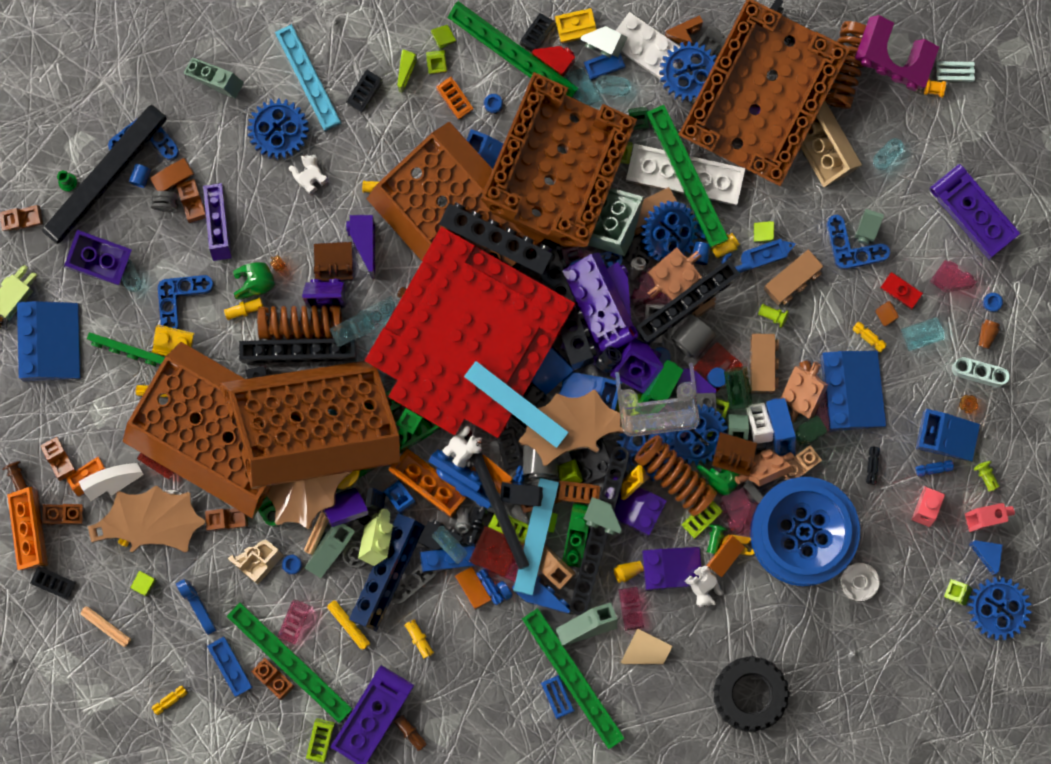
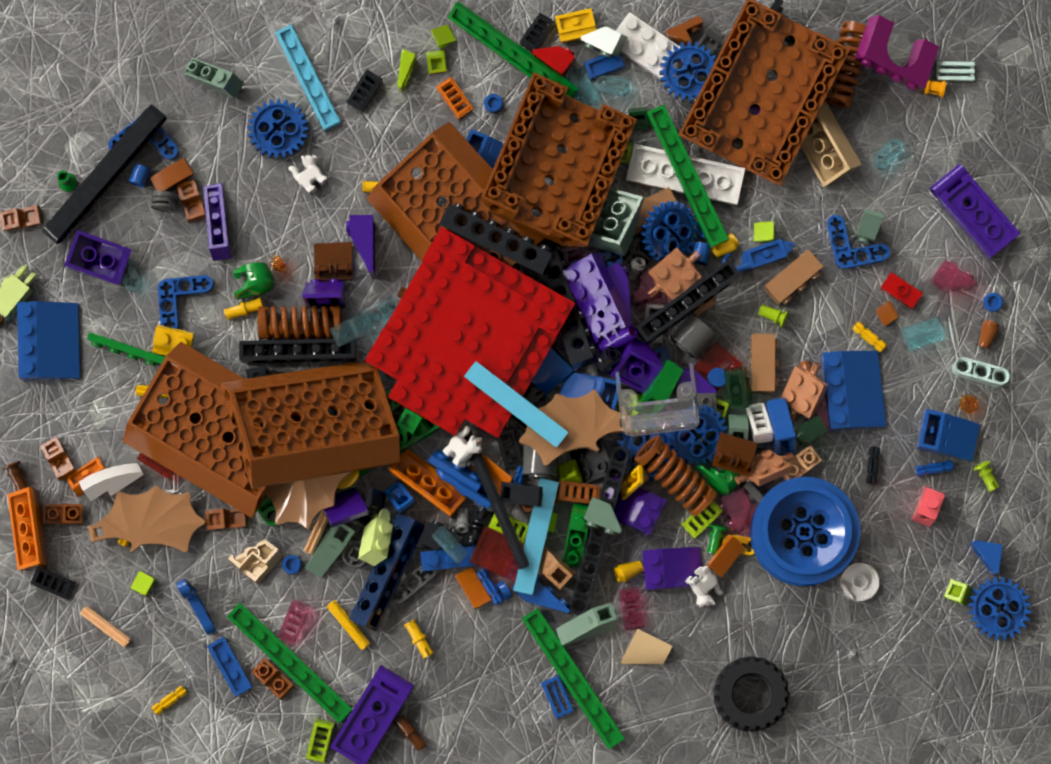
(988, 516): coral torso -> none

